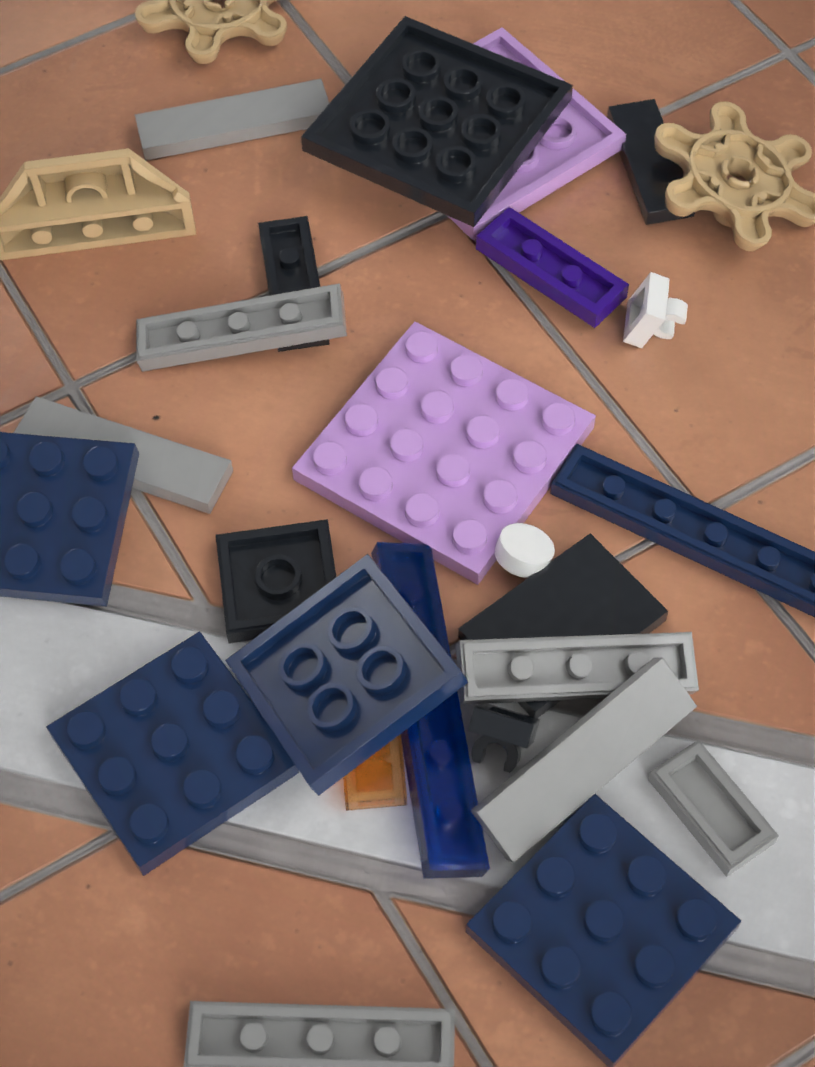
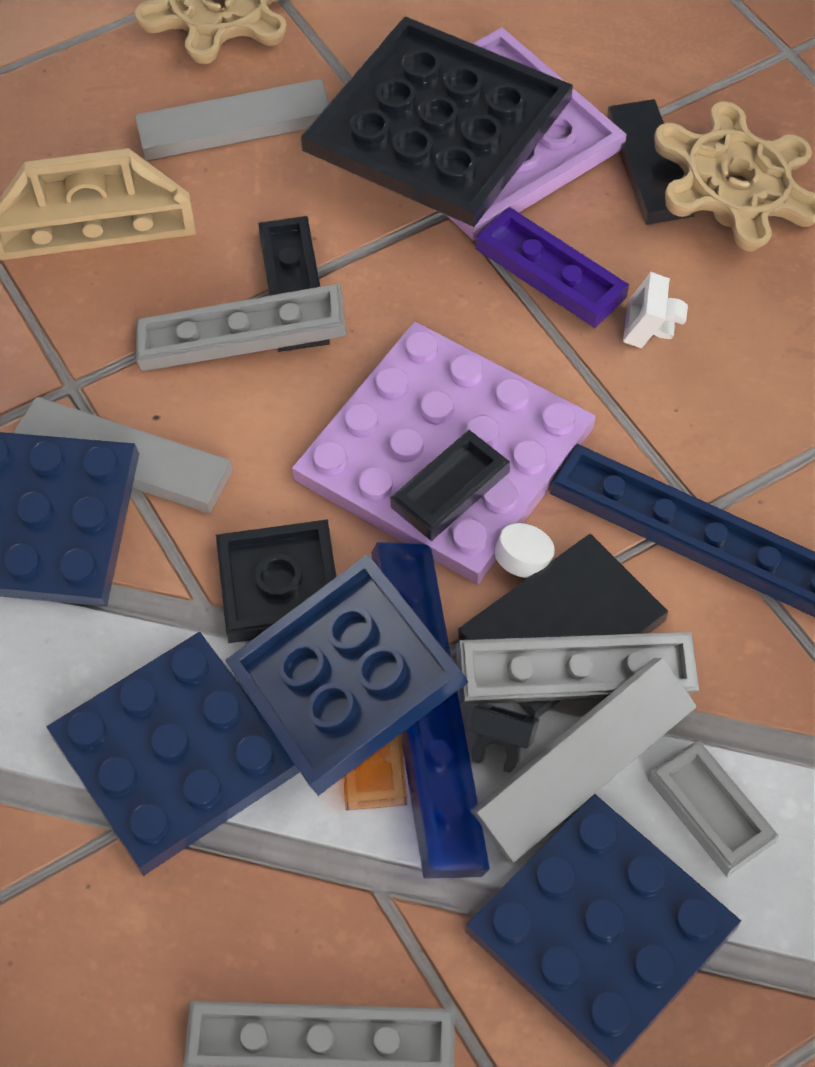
(450, 485): none -> black tile

